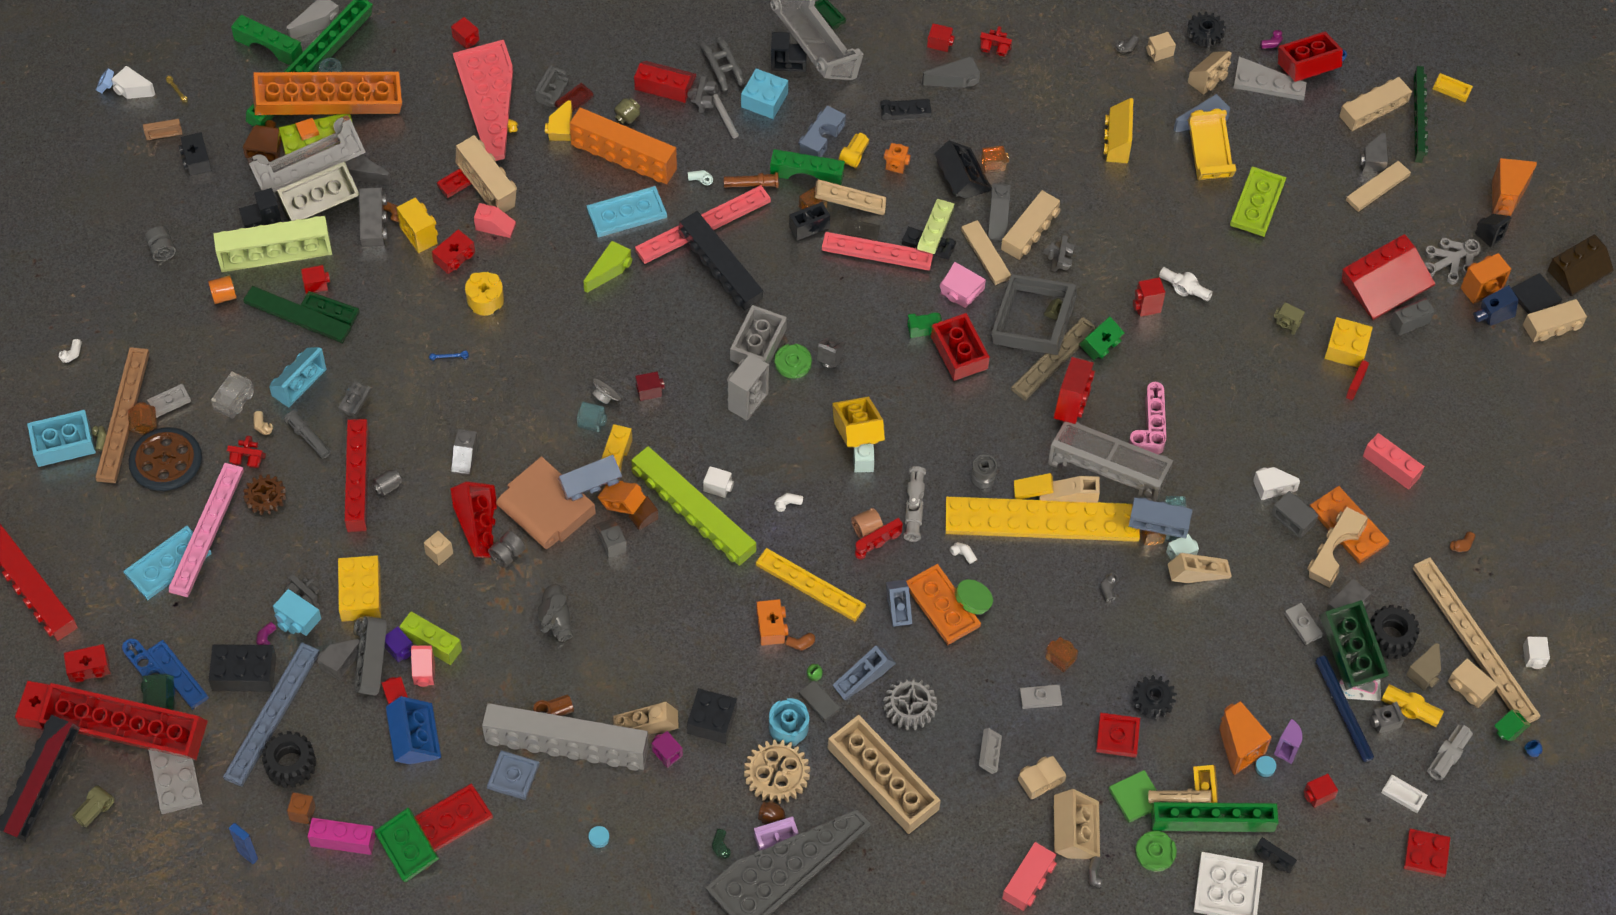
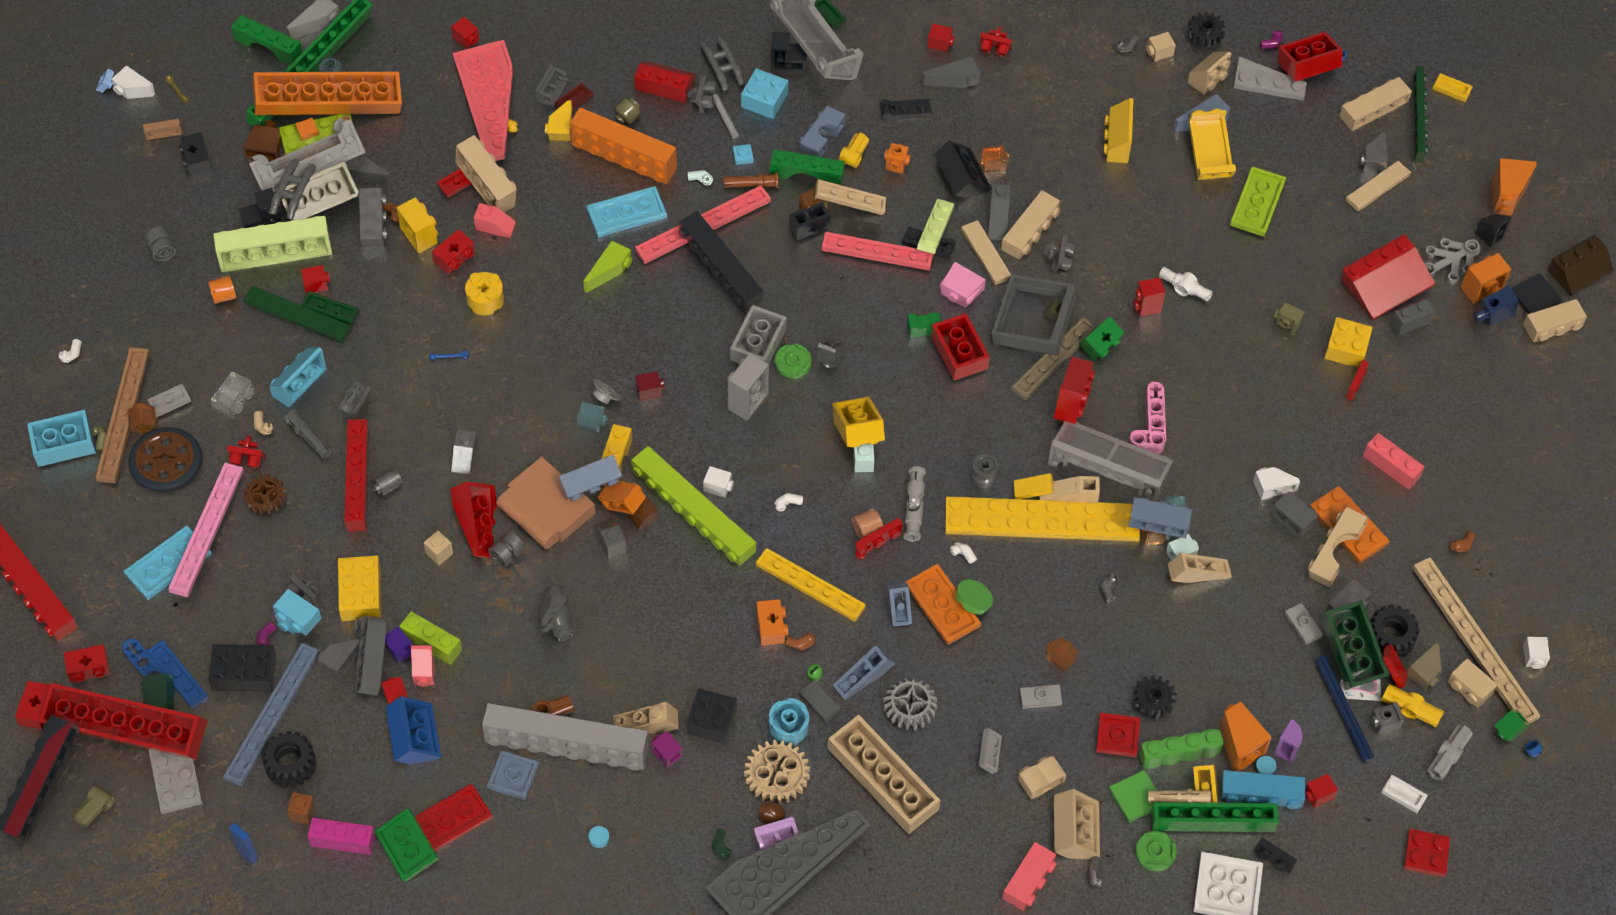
(295, 197): none -> dark grey piece
(743, 154): none -> medium azure plate
(1184, 748): none -> bright green brick
(1262, 788): none -> dark azure brick
(1395, 666): none -> red tile

